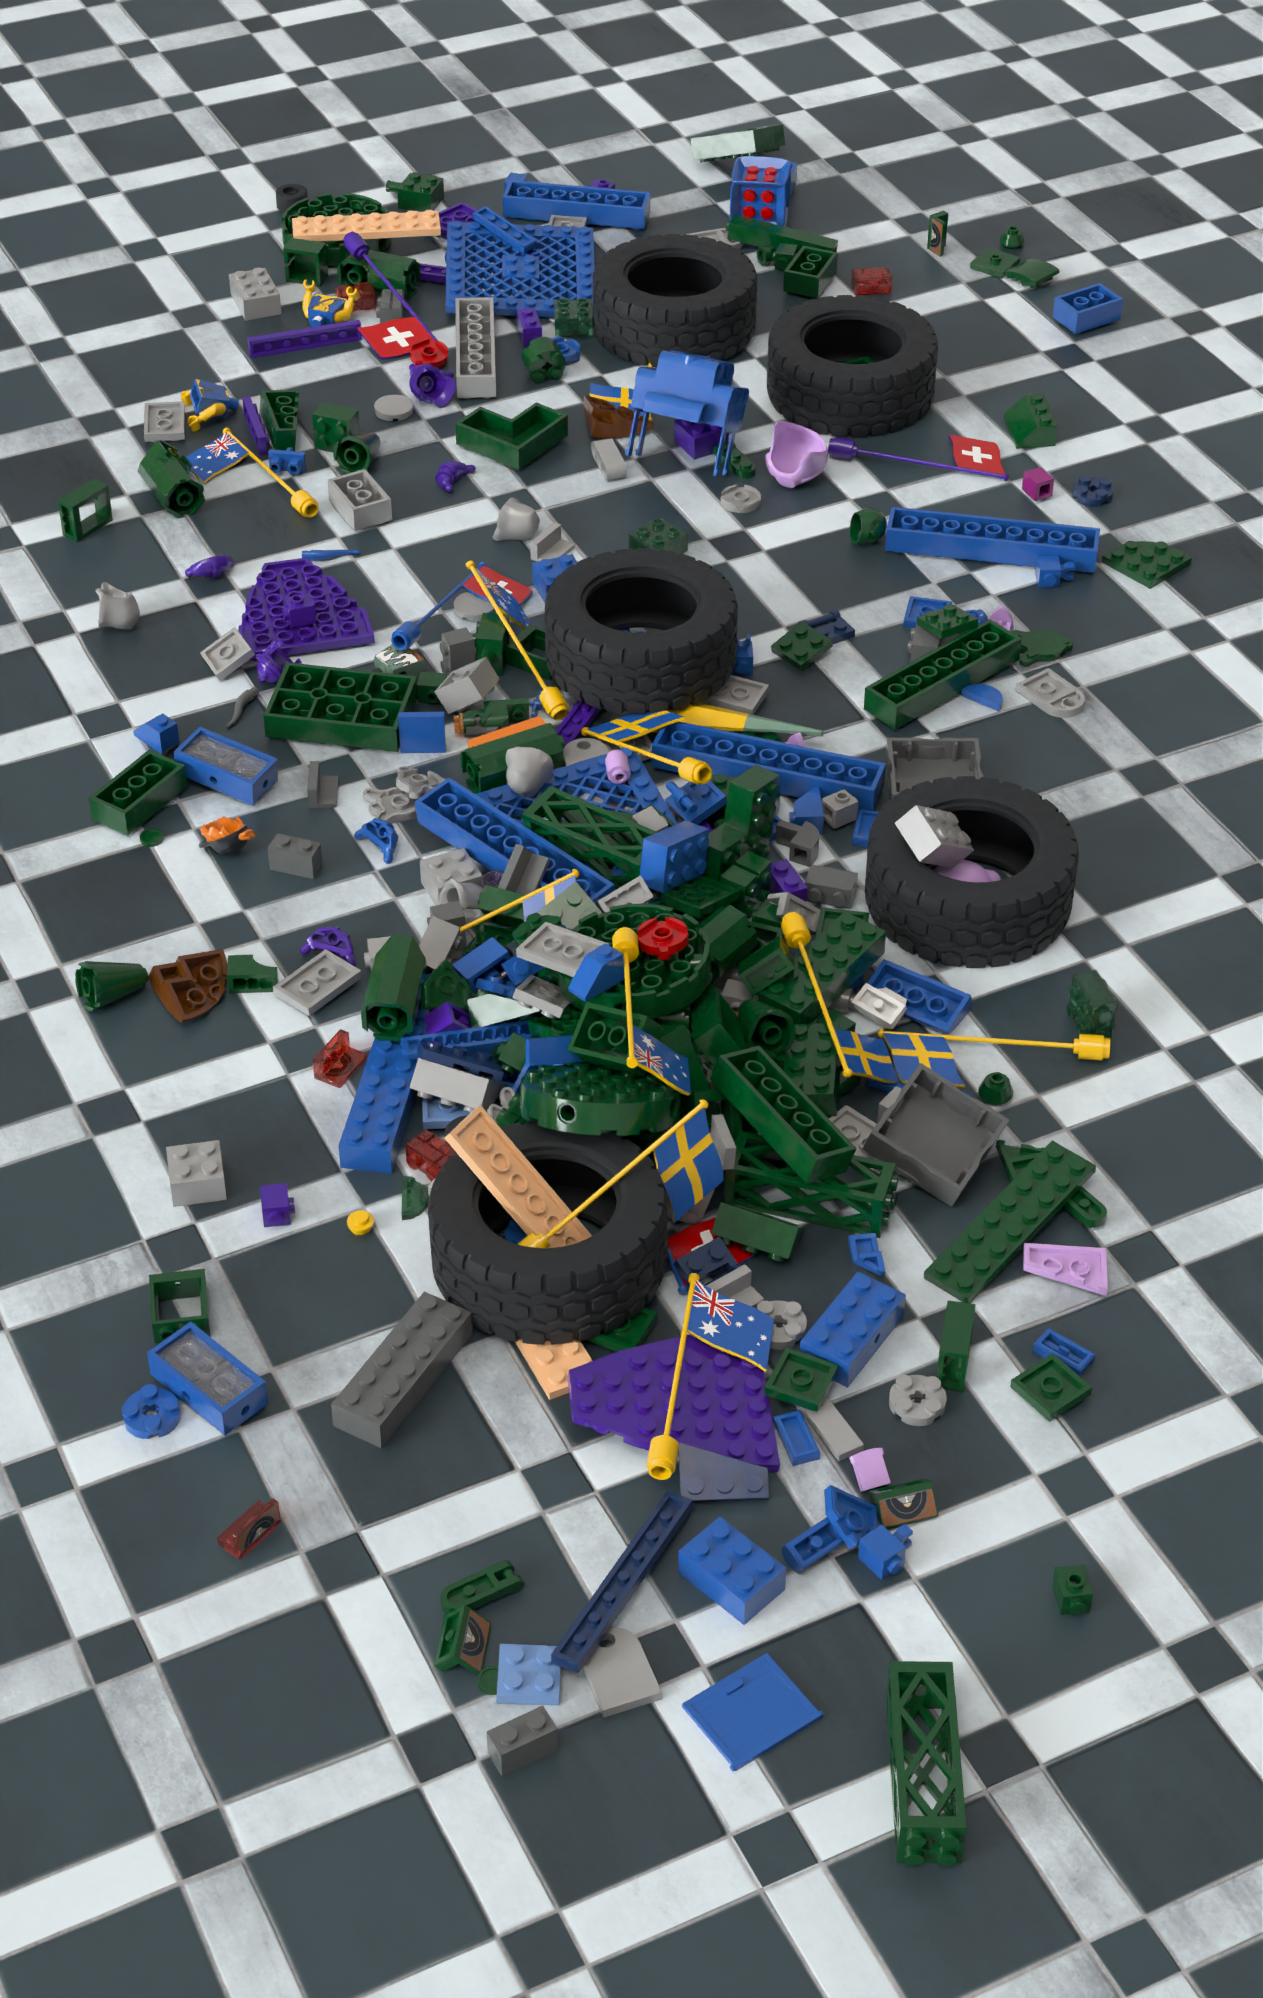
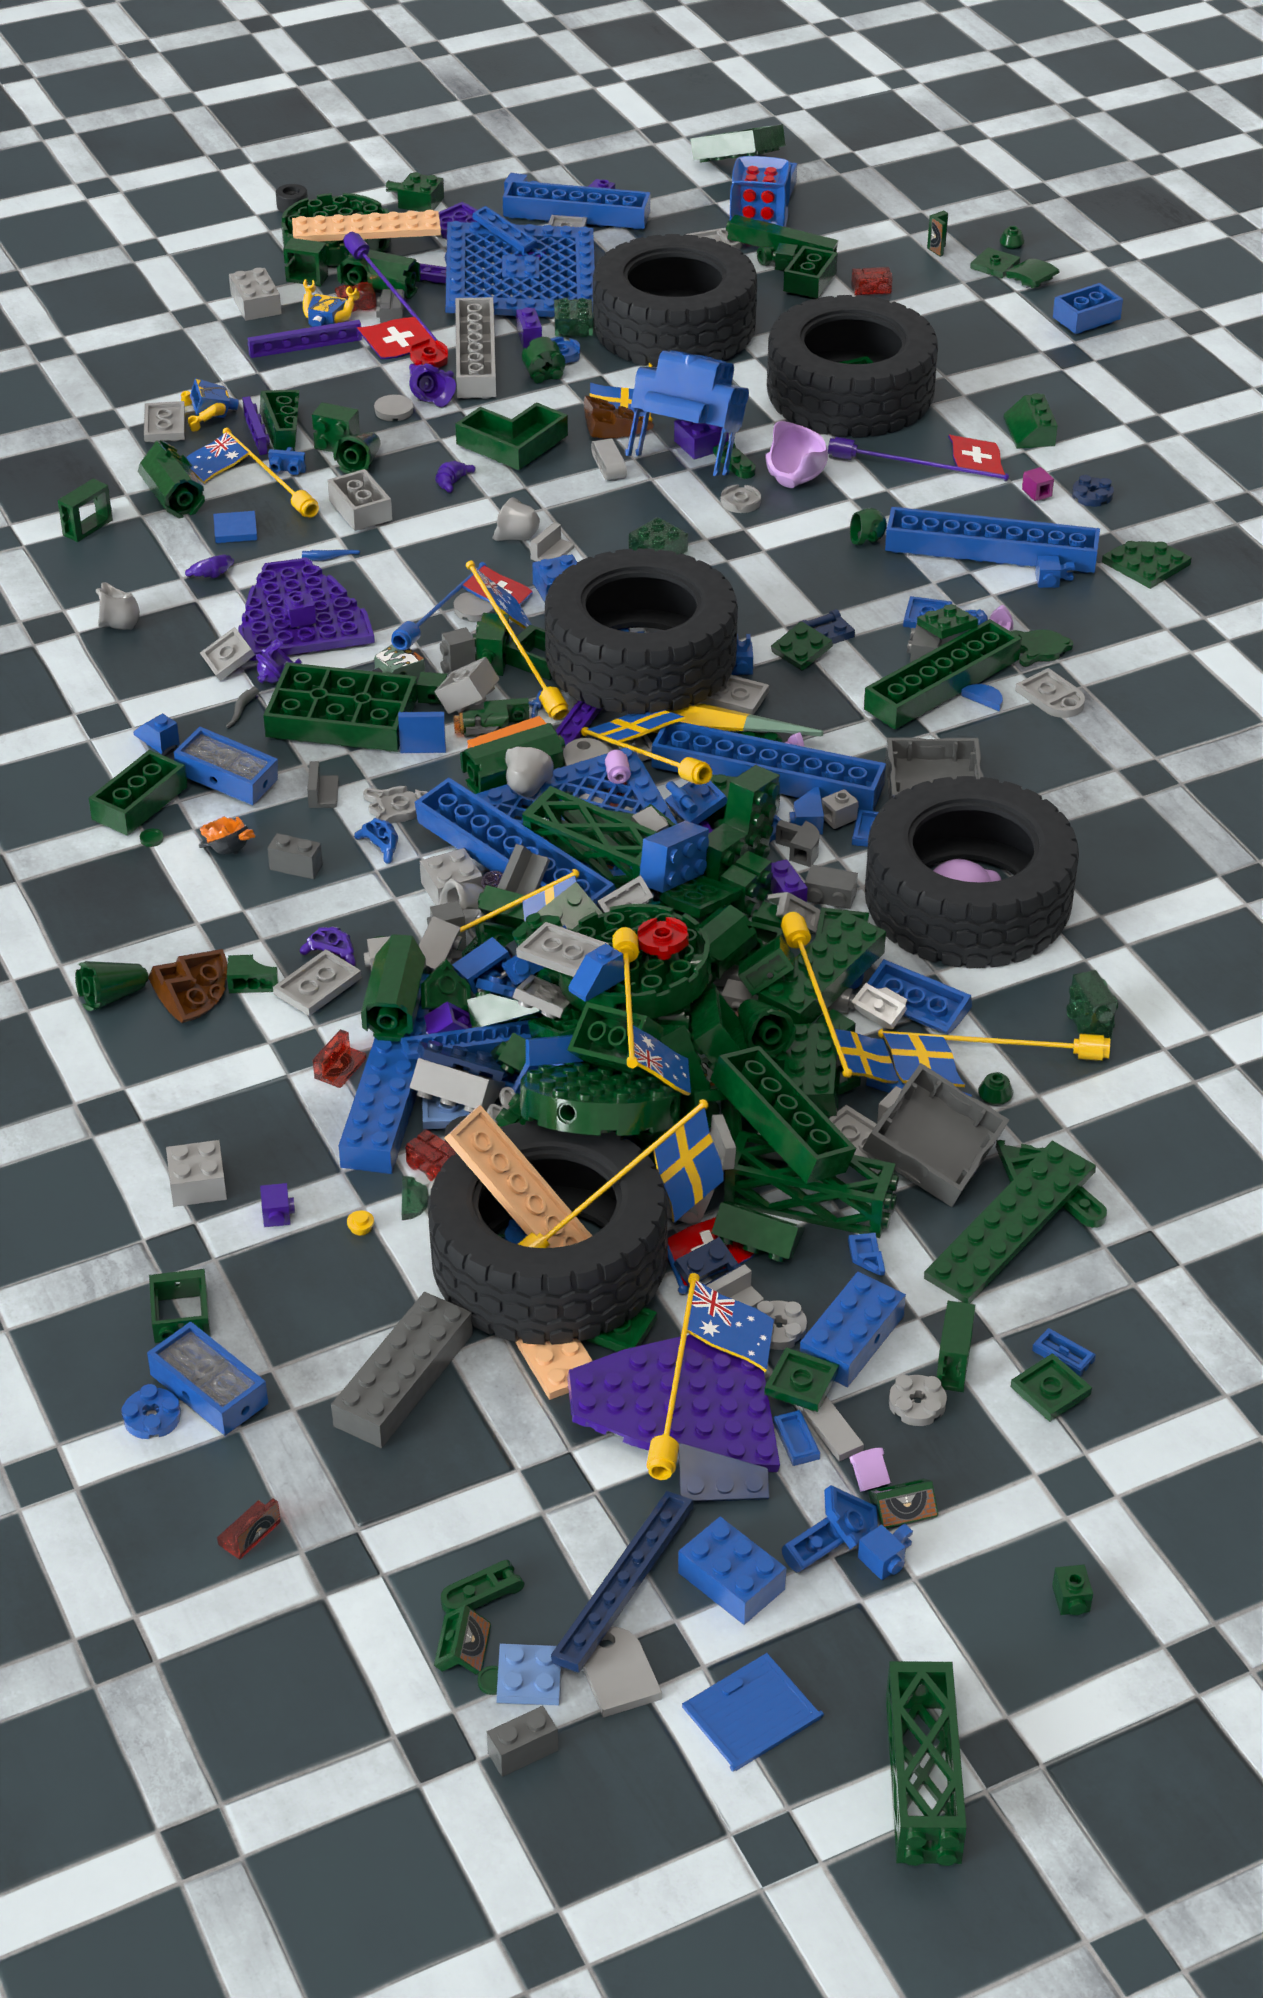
(235, 527): none -> blue tile
(416, 784): light grey tile -> none
(934, 836): light grey brick -> none
(1068, 1264): lavender wing -> none

